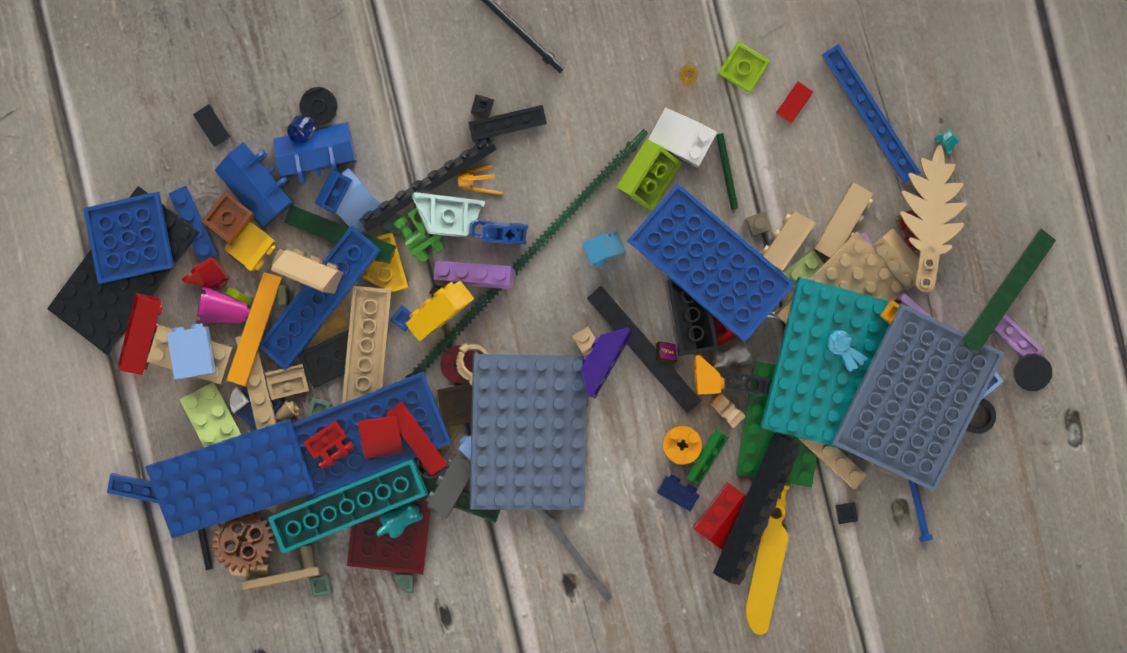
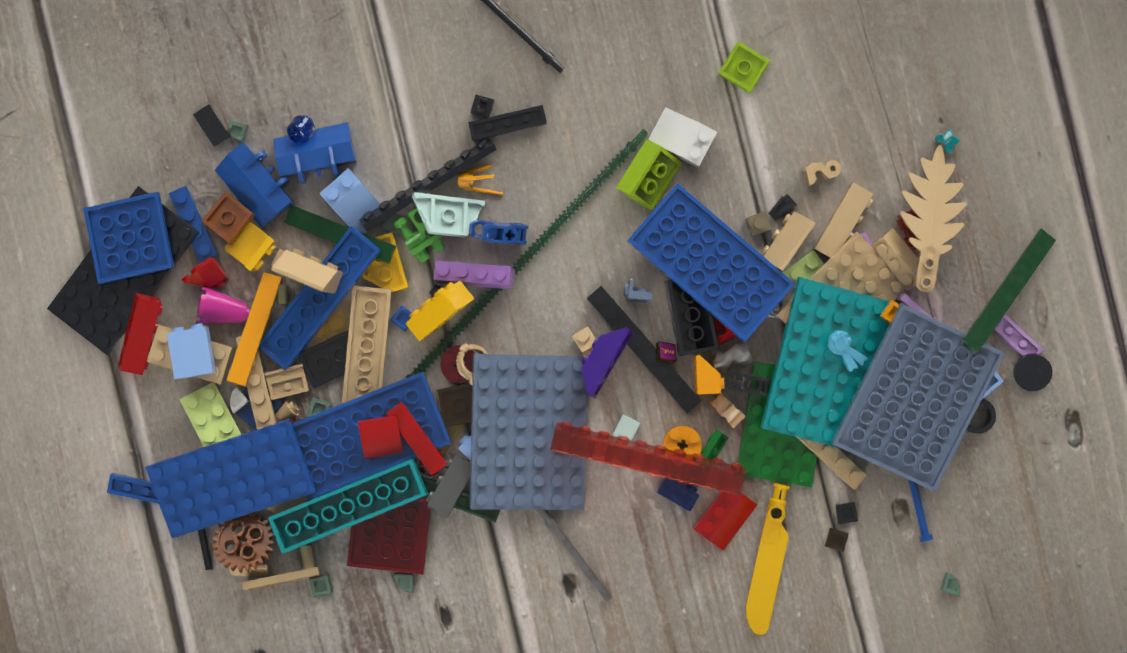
(238, 130): none -> sand green tile
(239, 296): lime tile -> none
(319, 105): black tile -> none
(325, 439): red plate -> none
(333, 191): blue slope -> none
(396, 521): teal animal -> none
(603, 248): dark azure wedge -> none
(626, 427): none -> light aqua brick
(640, 295): none -> sand blue bracket
(648, 458): none -> clear red brick
(686, 68): clear yellow plate -> none
(727, 171): dark green bar -> none
(757, 509): black brick -> none
(782, 207): none -> black cone
(794, 102): red tile -> none
(827, 171): none -> tan leg
(836, 539): none -> dark brown tile
(870, 113): blue plate -> none
(950, 585): none -> sand green tile

